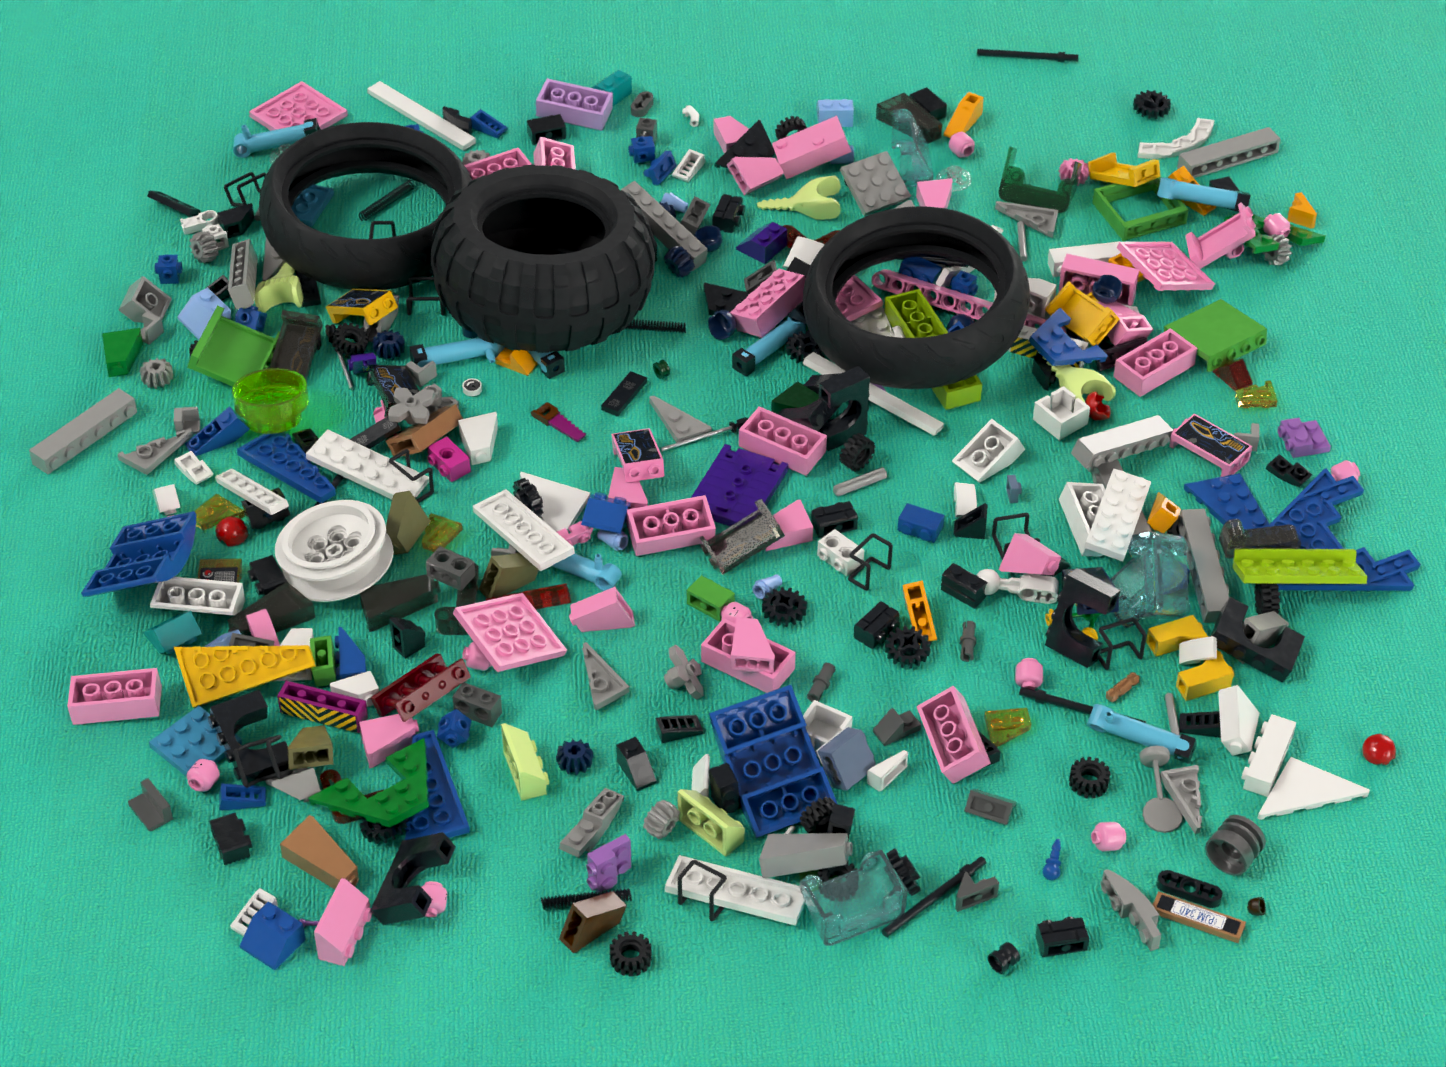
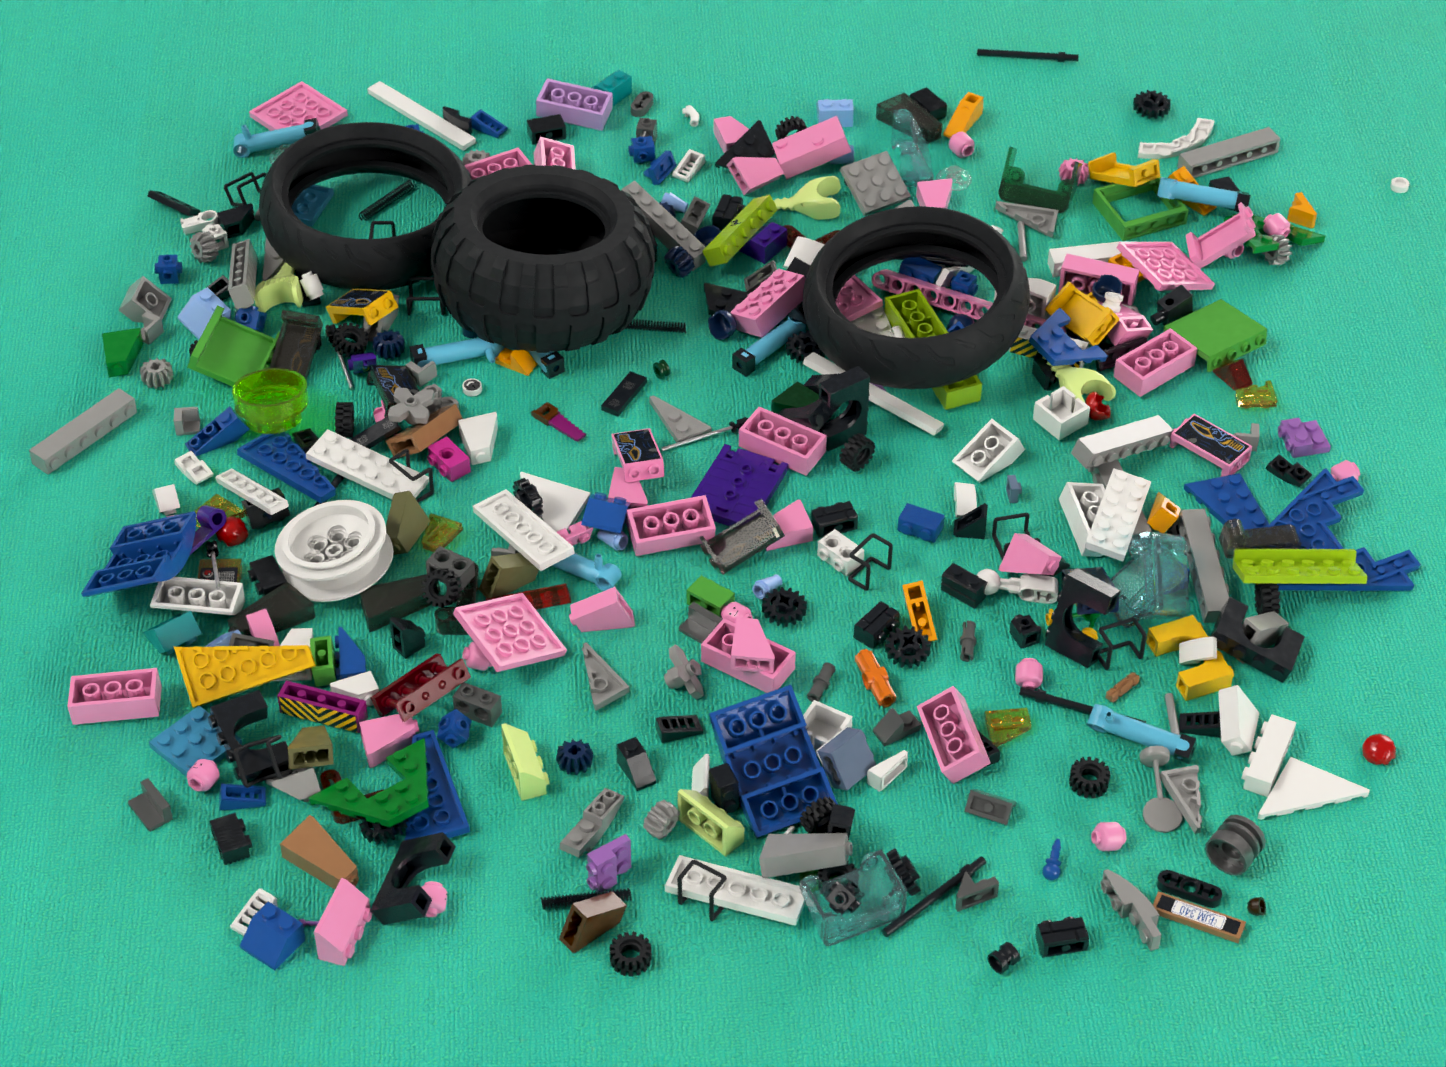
(152, 454): light grey wing -> none
(211, 521): none -> dark purple door
(212, 552): none -> piece
(311, 285): none -> white brick
(344, 419): none -> black tyre
(431, 587): none -> black tyre
(699, 623): none -> dark grey panel
(739, 230): none -> lime brick
(851, 894): none -> black brick
(860, 481): light grey axle -> none
(875, 678): none -> orange piece
(1024, 626): none -> black brick
(1113, 301): none -> white wheel
(1173, 306): none -> black torso
(1399, 185): none -> white tile

